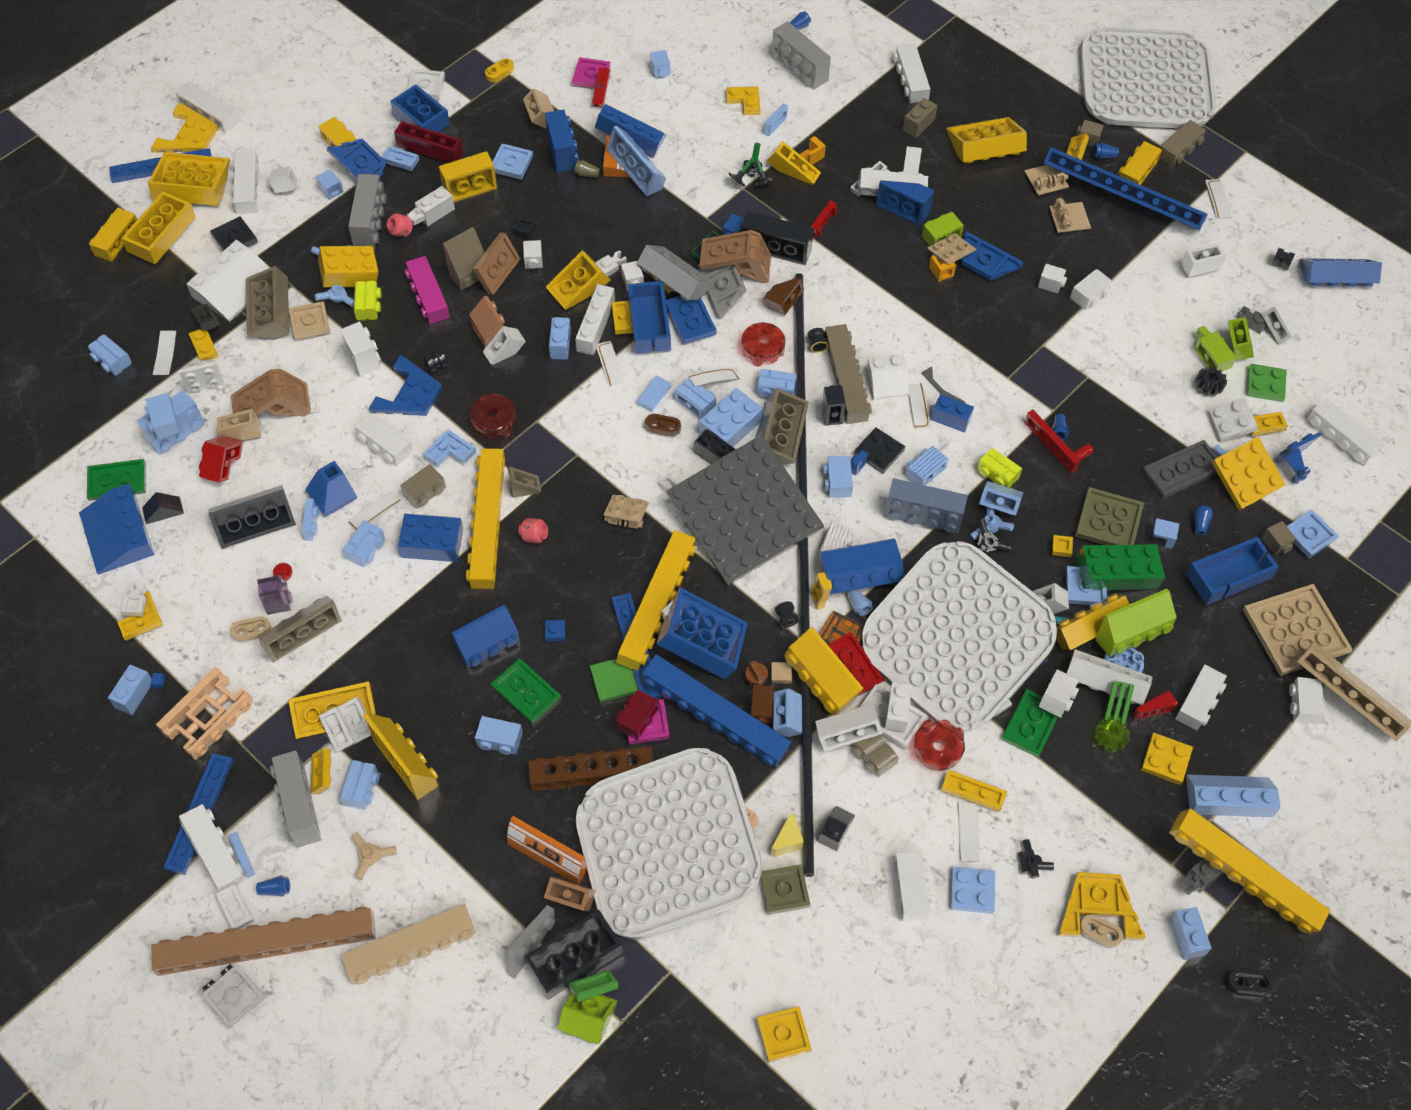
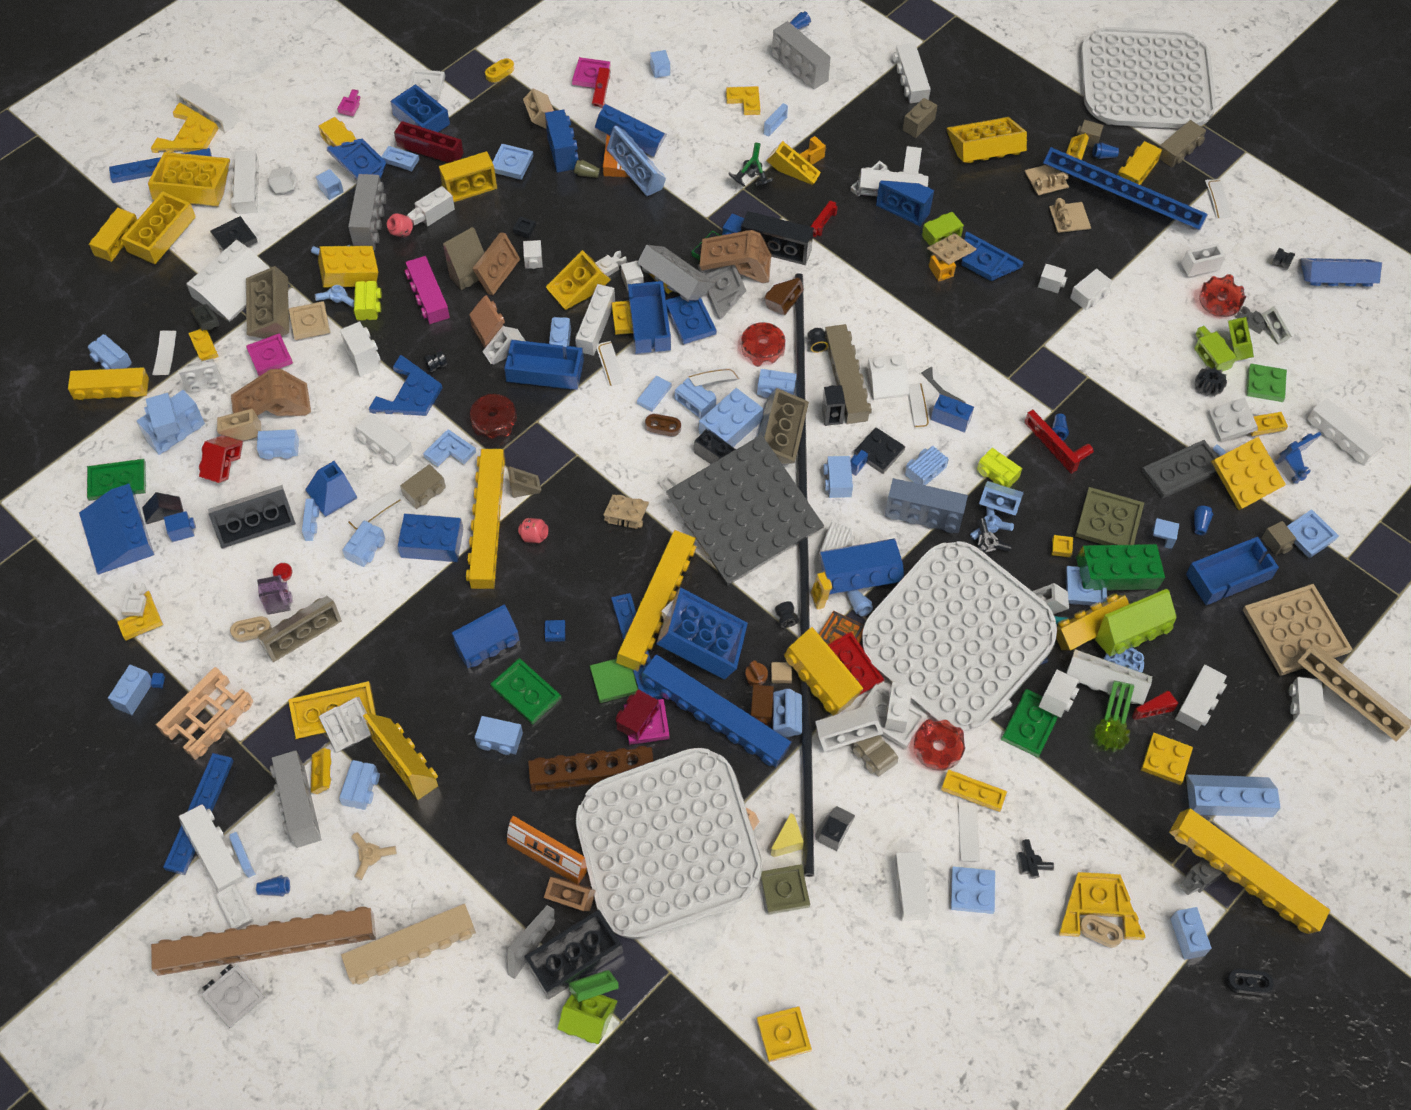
(108, 383): none -> yellow brick
(179, 526): none -> blue brick
(269, 354): none -> dark pink plate
(277, 444): none -> light blue brick
(349, 104): none -> dark pink plate
(544, 364): none -> blue piece
(1223, 288): none -> clear red plate

